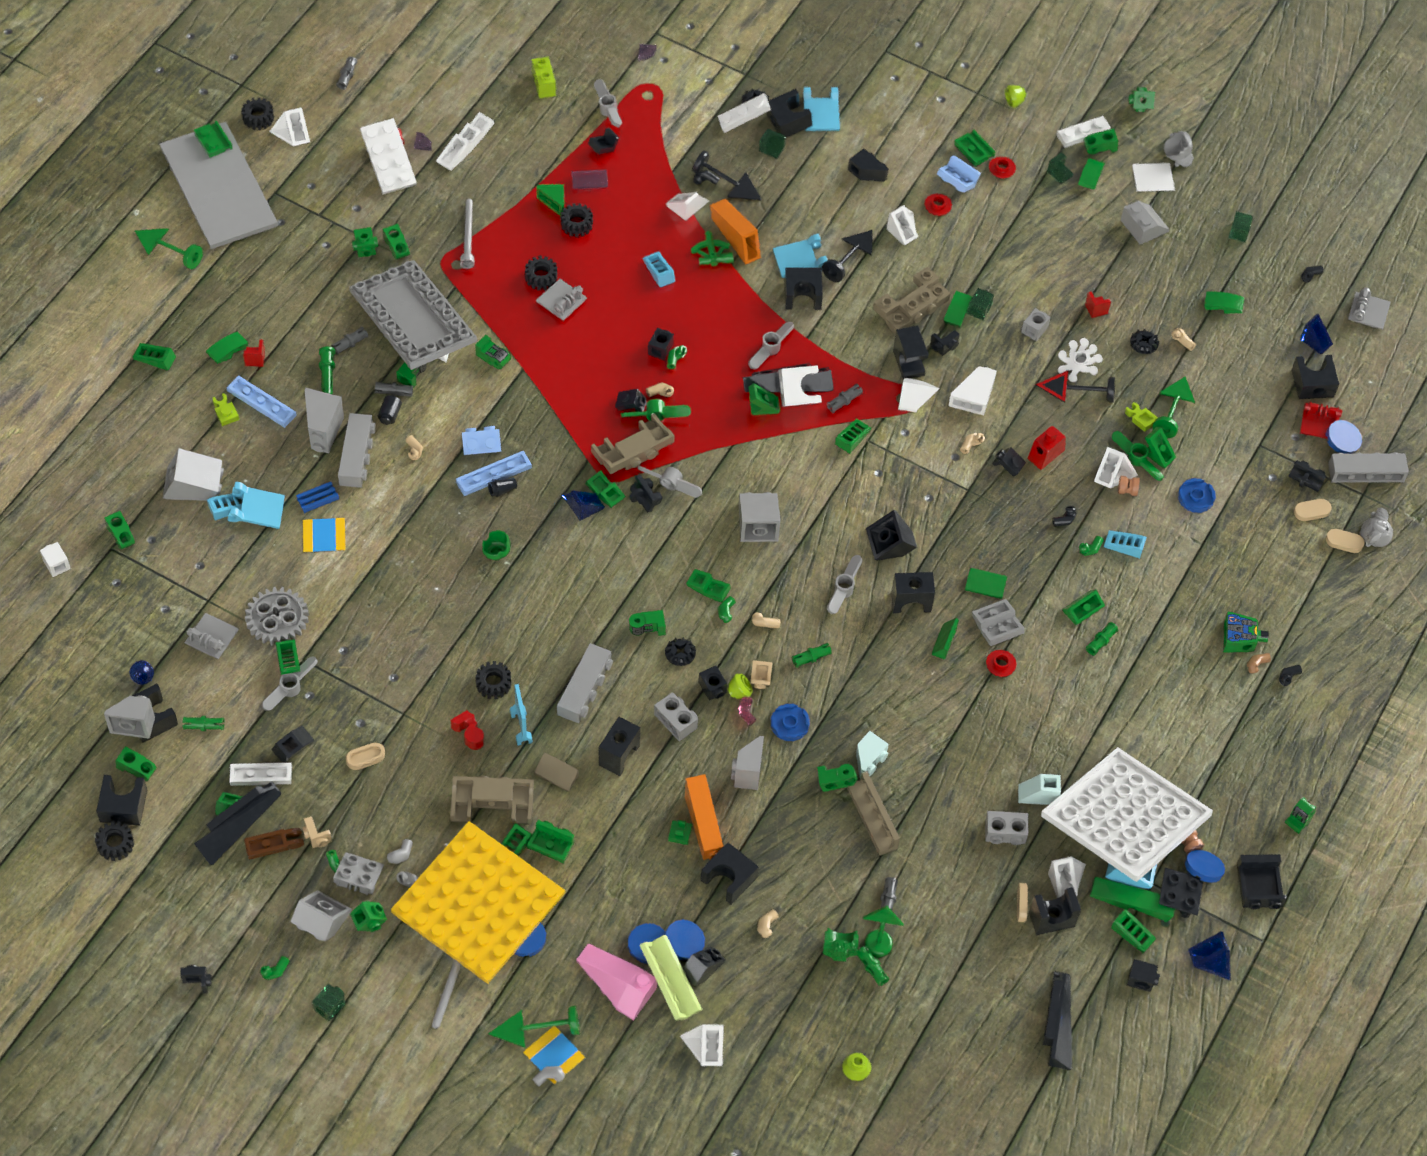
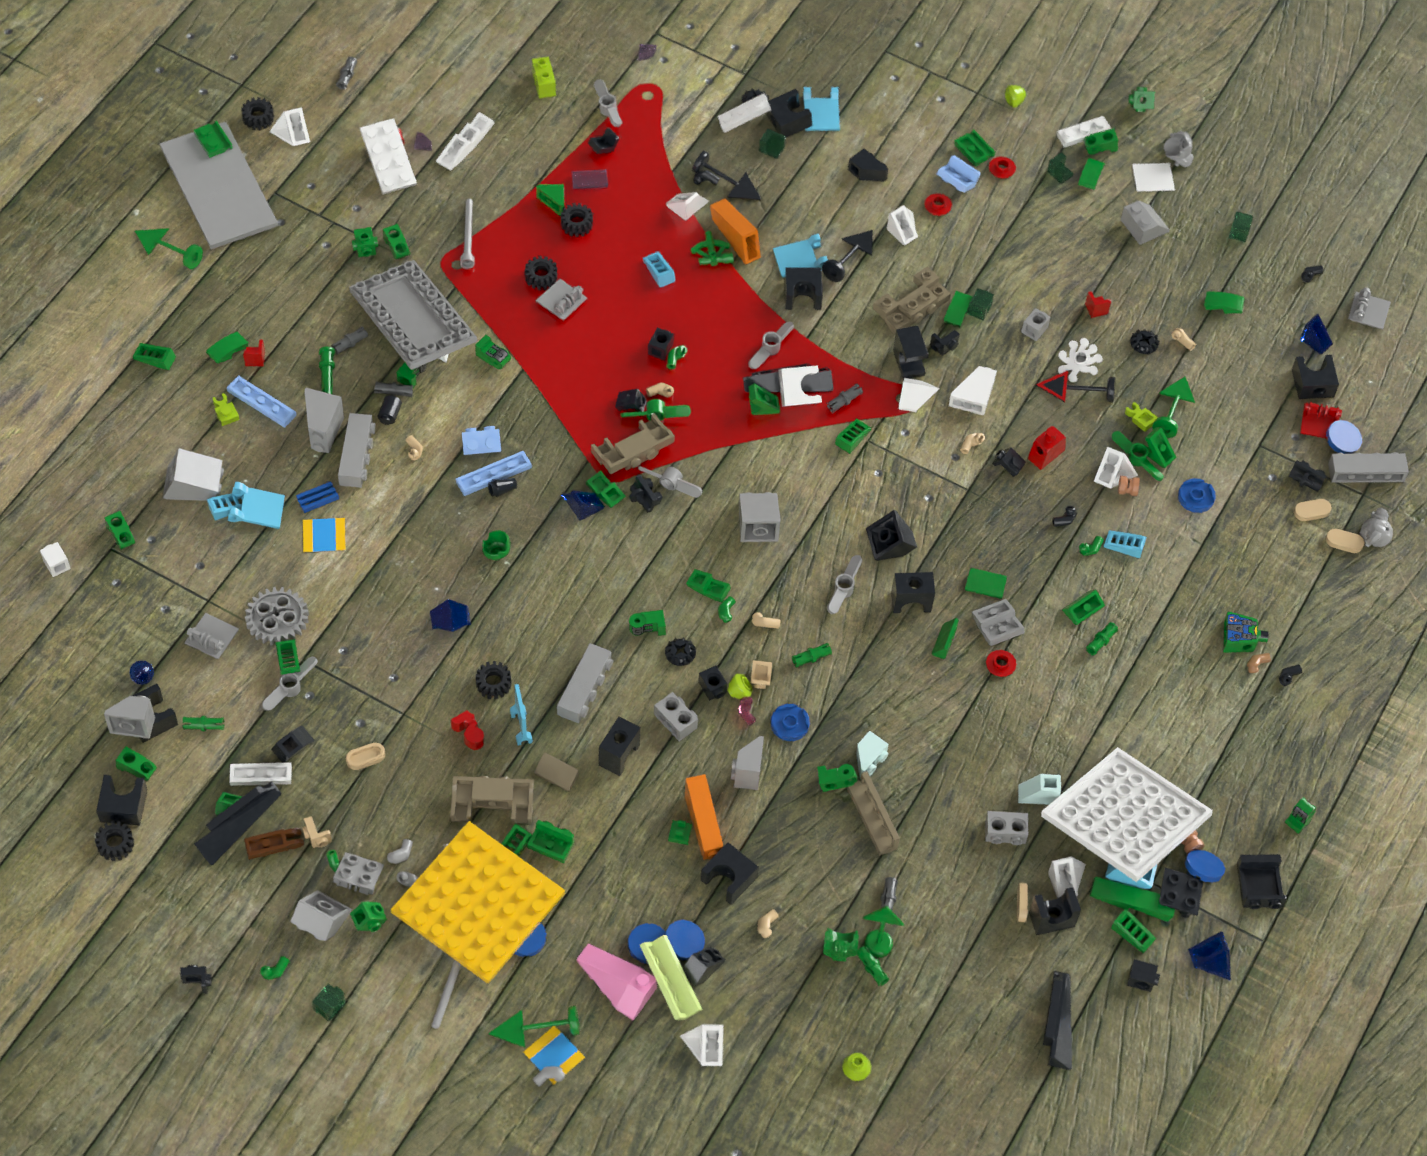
(450, 616): none -> clear blue slope

